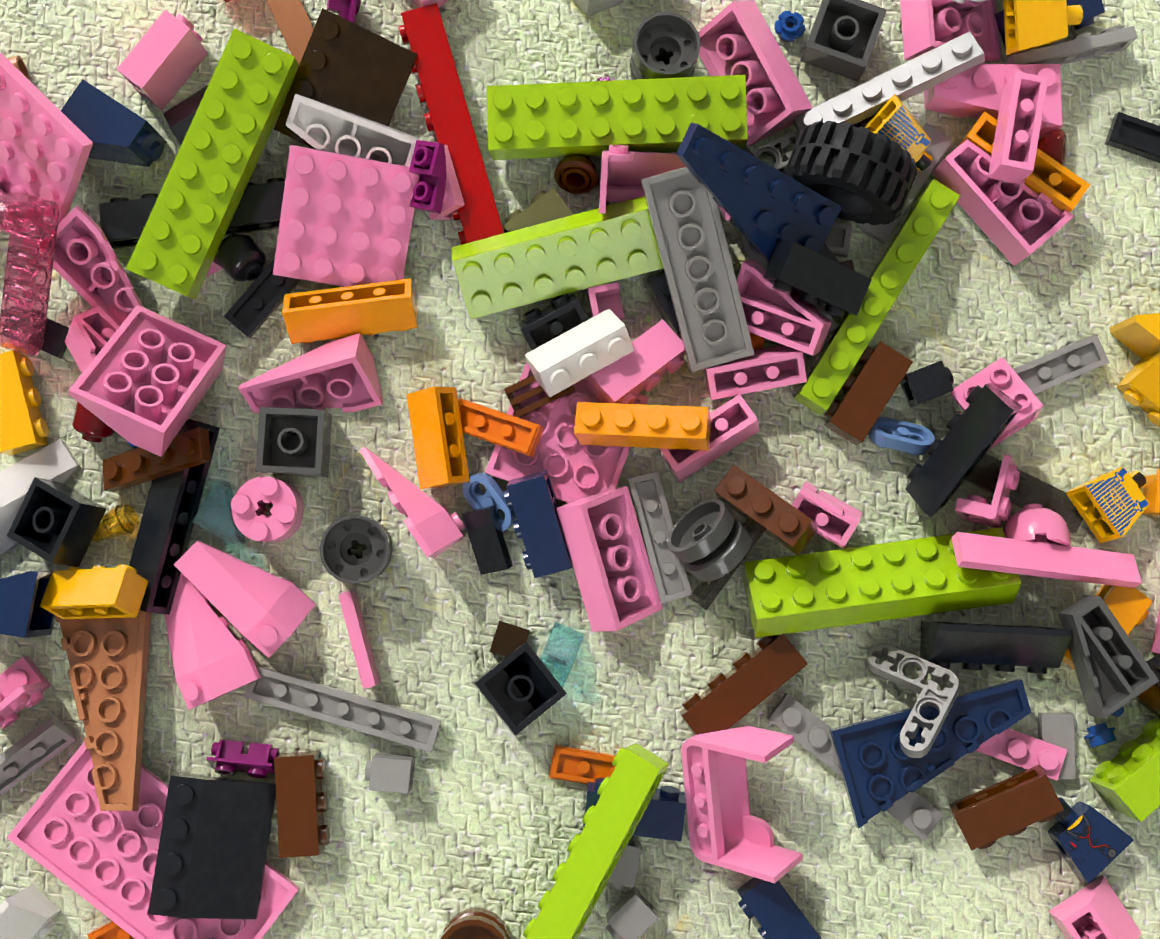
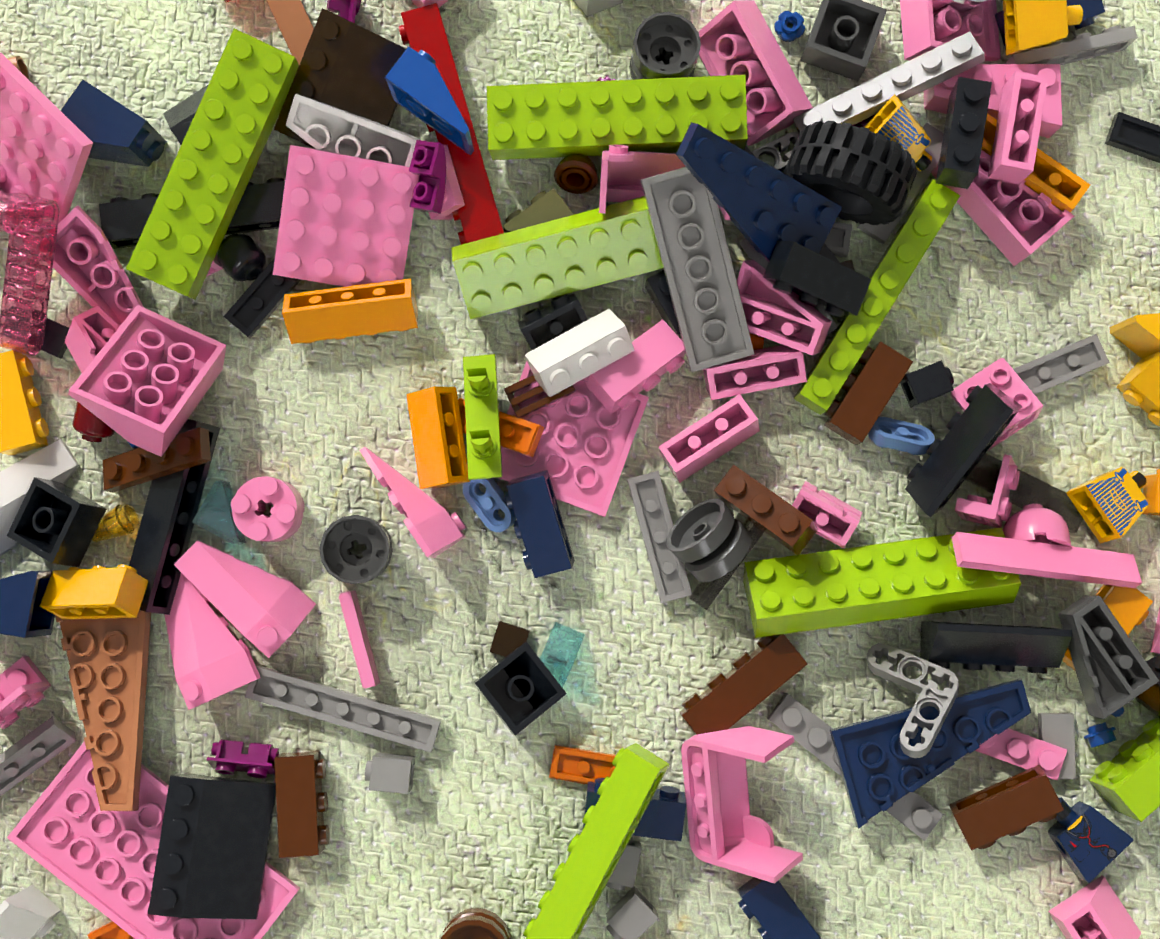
(163, 59): bright pink brick -> none
(293, 442): dark grey brick -> none
(328, 377): bright pink wedge -> none
(422, 91): none -> blue slope
(482, 417): none -> lime hose
(487, 540): black tile -> none
(604, 298): bright pink panel -> none
(609, 559): bright pink slope -> none
(643, 425): light orange brick -> none
(963, 133): none -> black brick
(1054, 145): clear red brick -> none

